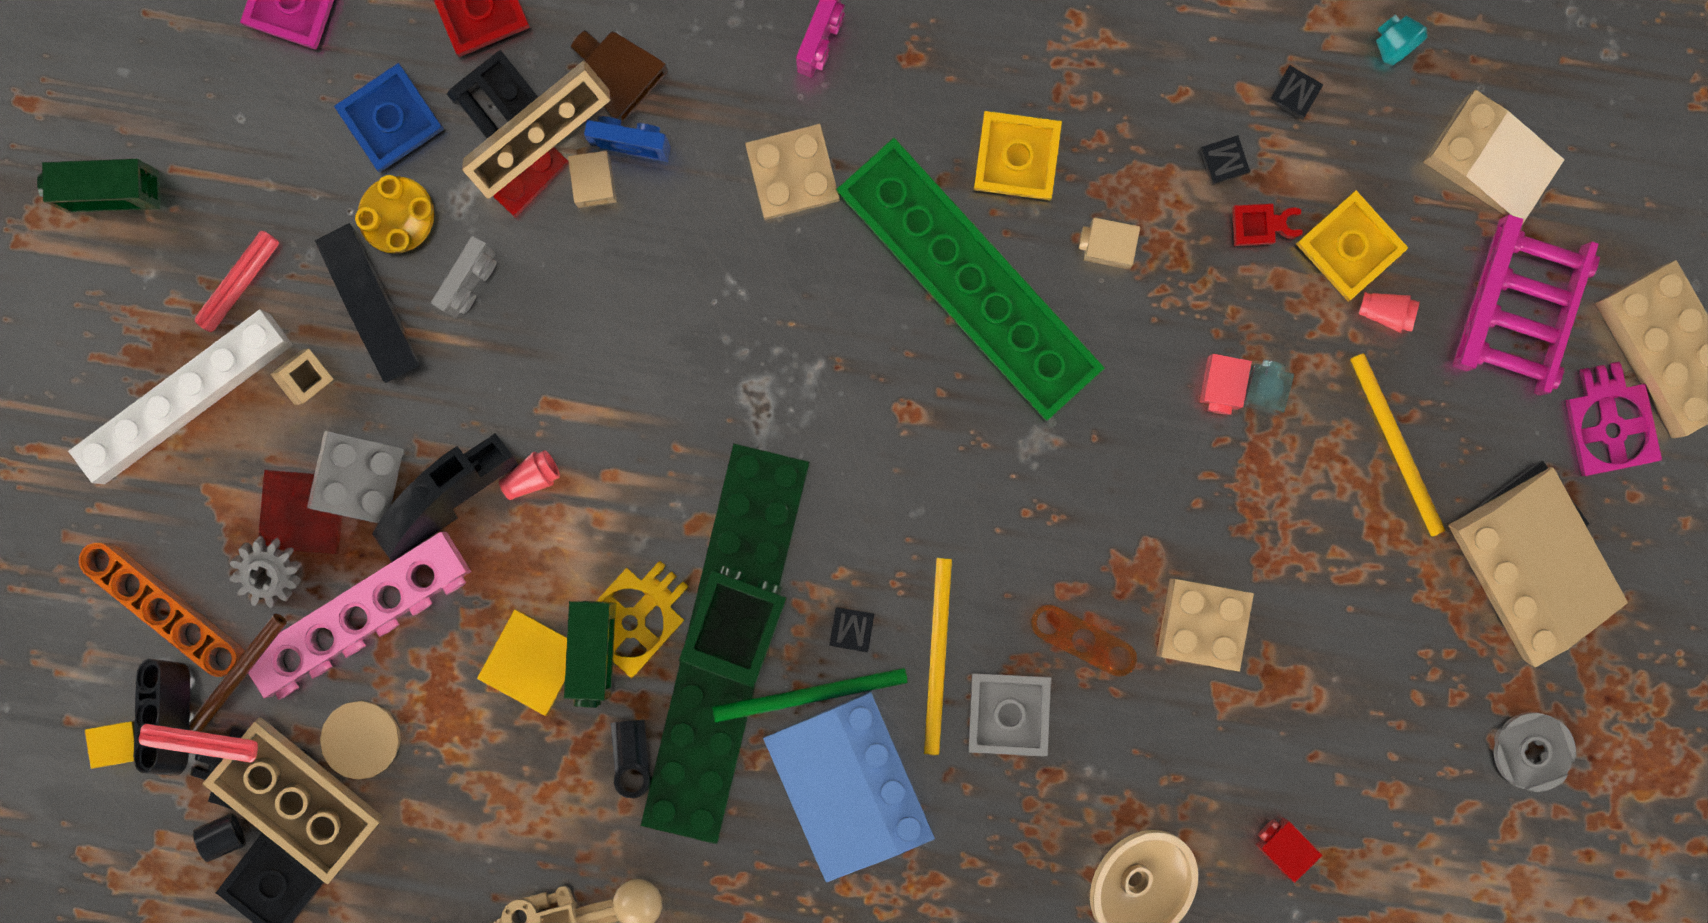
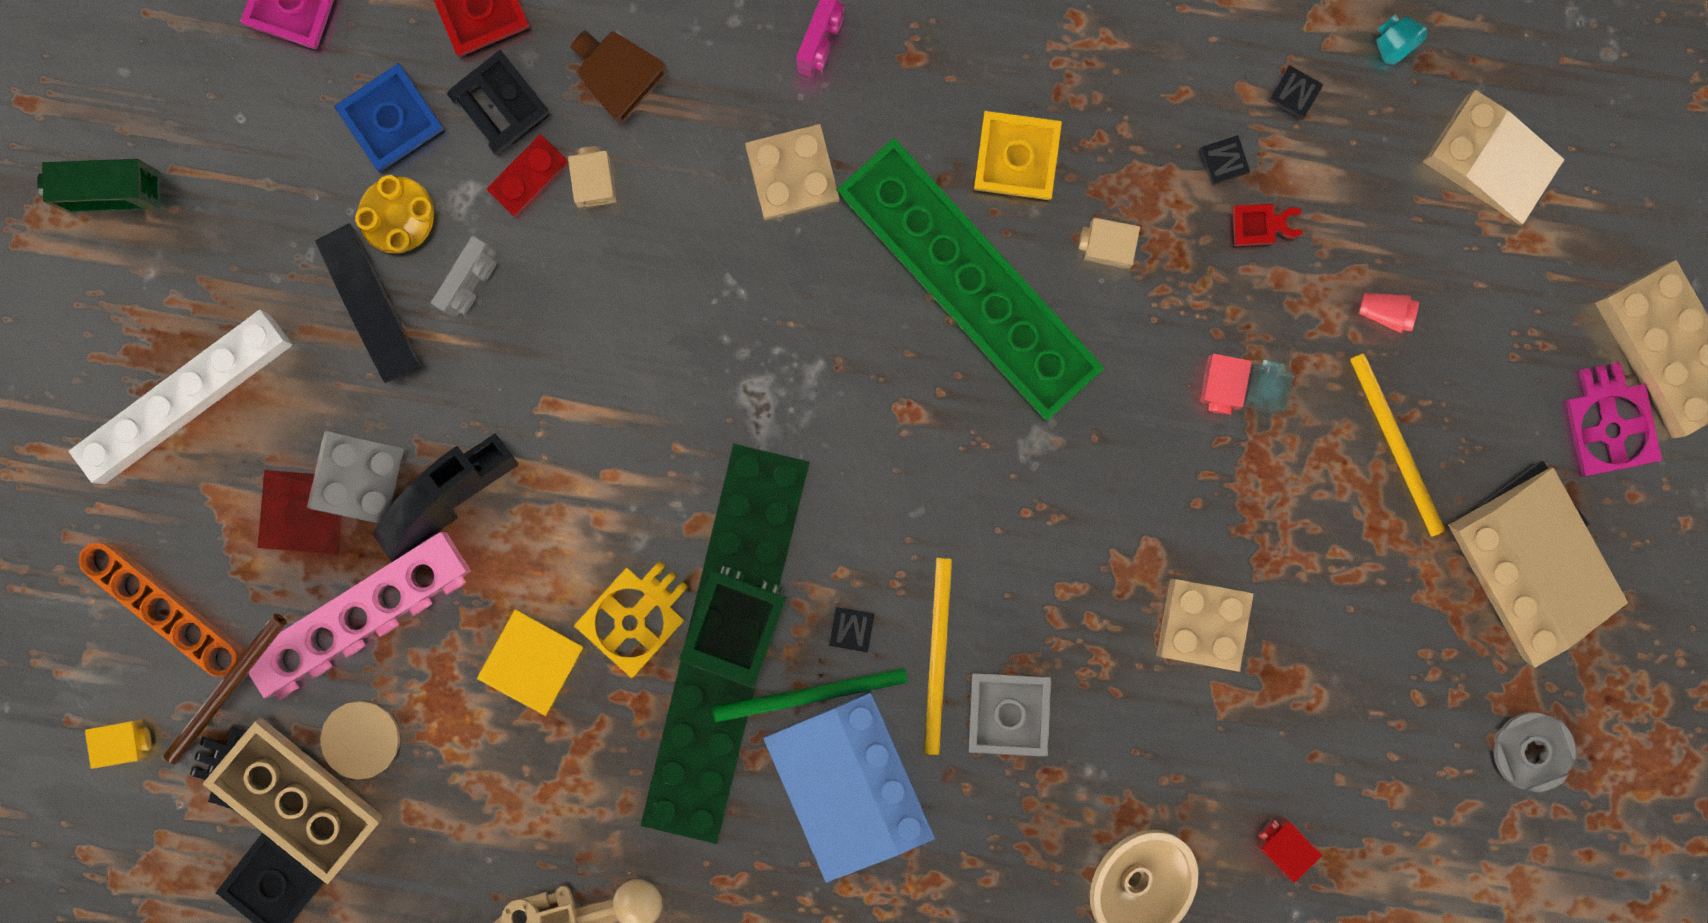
(161, 700): black beam -> none
(198, 743): coral axle -> none
(221, 836): black piece -> none
(236, 281): coral axle -> none
(251, 569): light grey gear -> none
(301, 376): tan brick -> none
(531, 475): coral cone -> none
(536, 129): tan brick -> none
(589, 652): dark green window -> none
(629, 753): black piece -> none
(642, 142): blue plate -> none
(1100, 647): clear orange beam -> none
(1352, 245): yellow plate -> none
(1498, 277): dark pink fence -> none

